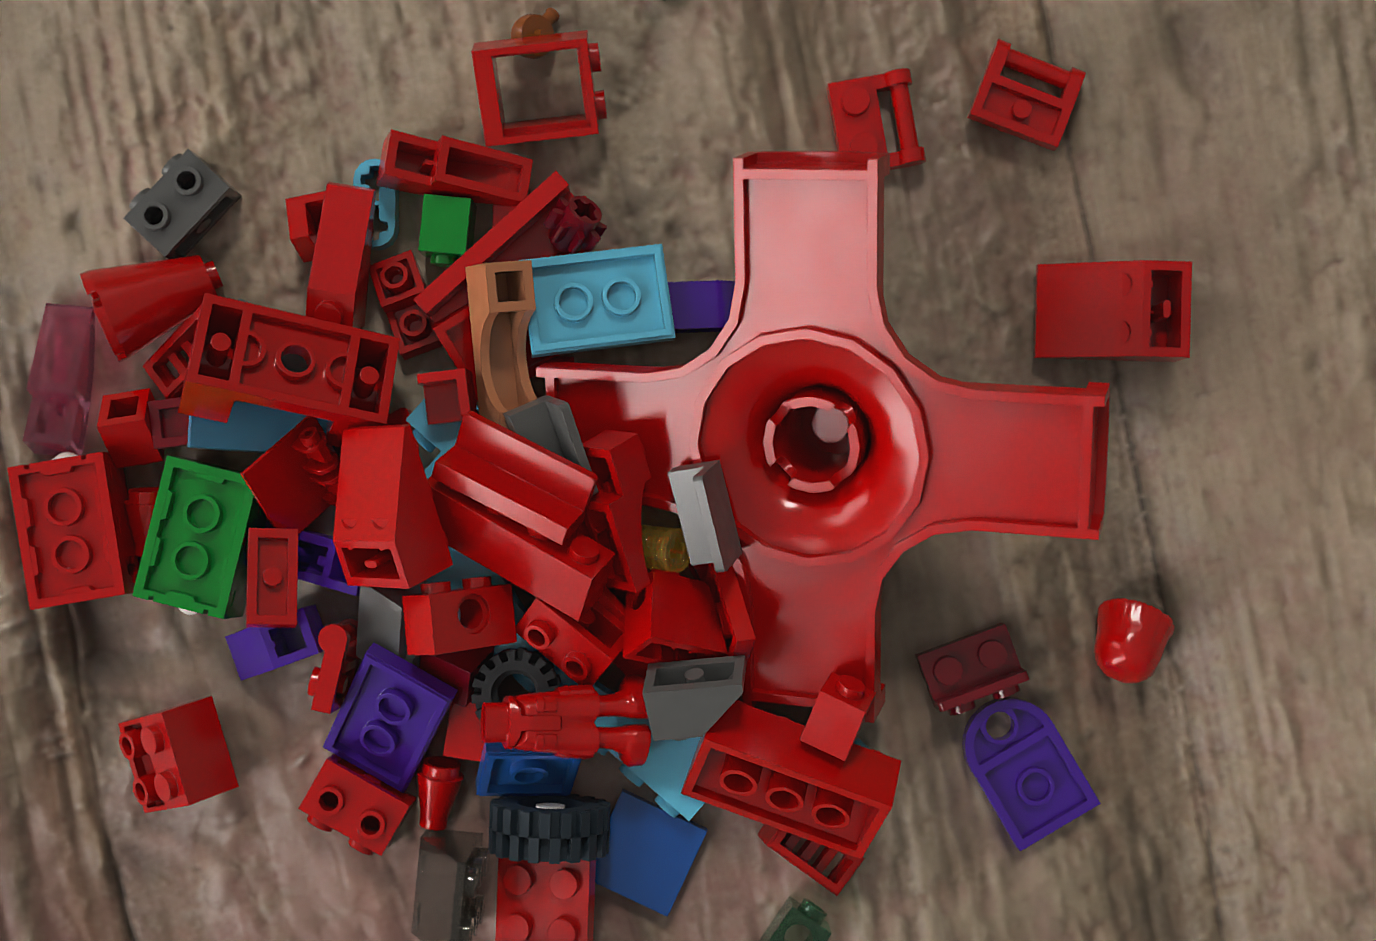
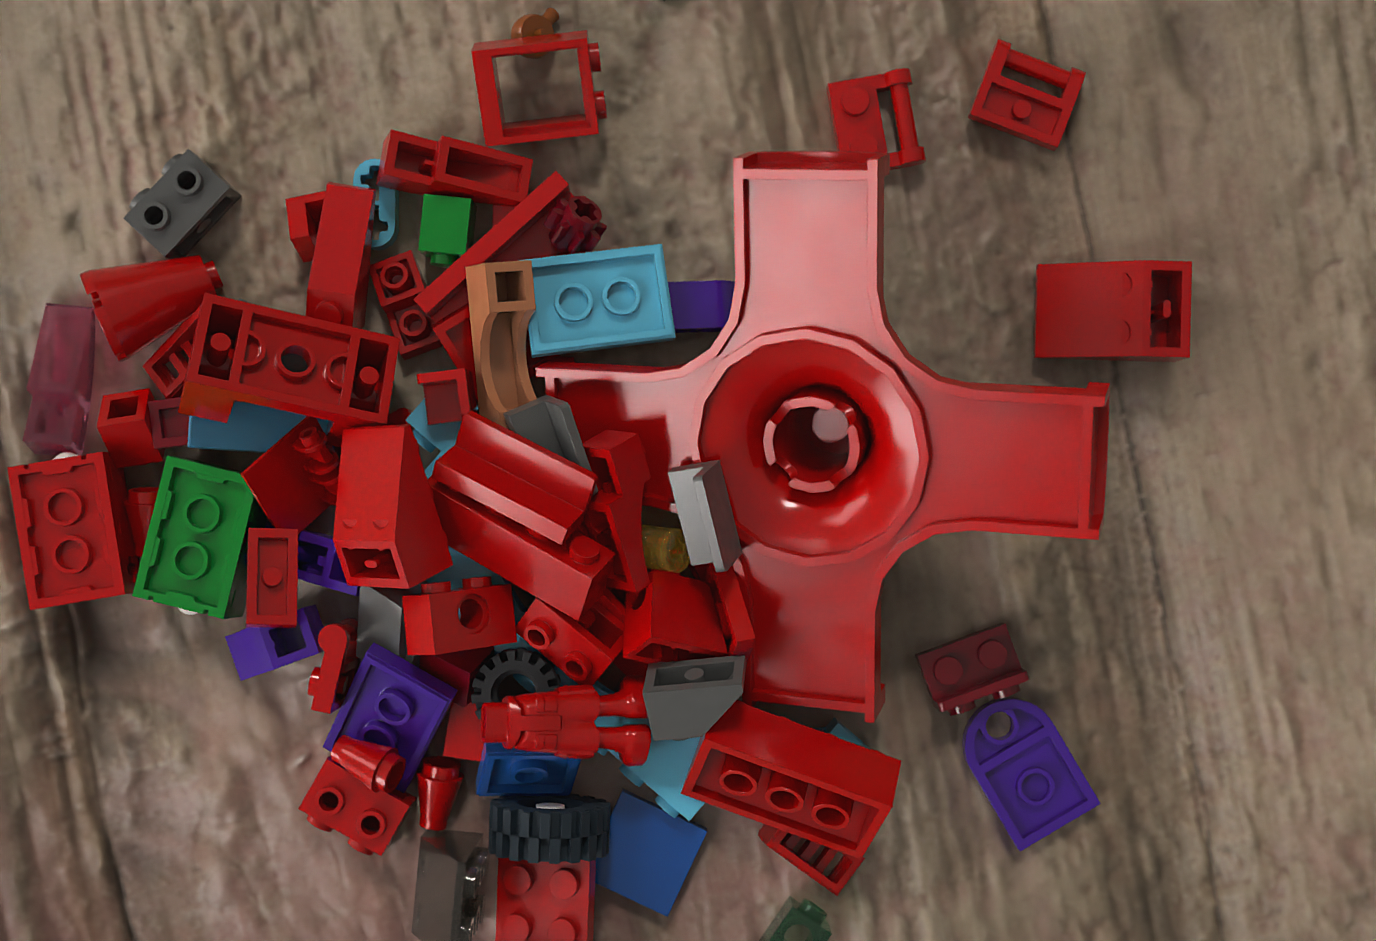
(177, 755): red slope -> none
(371, 763): none -> red cone
(838, 715): red brick -> none
(1130, 639): red hair -> none

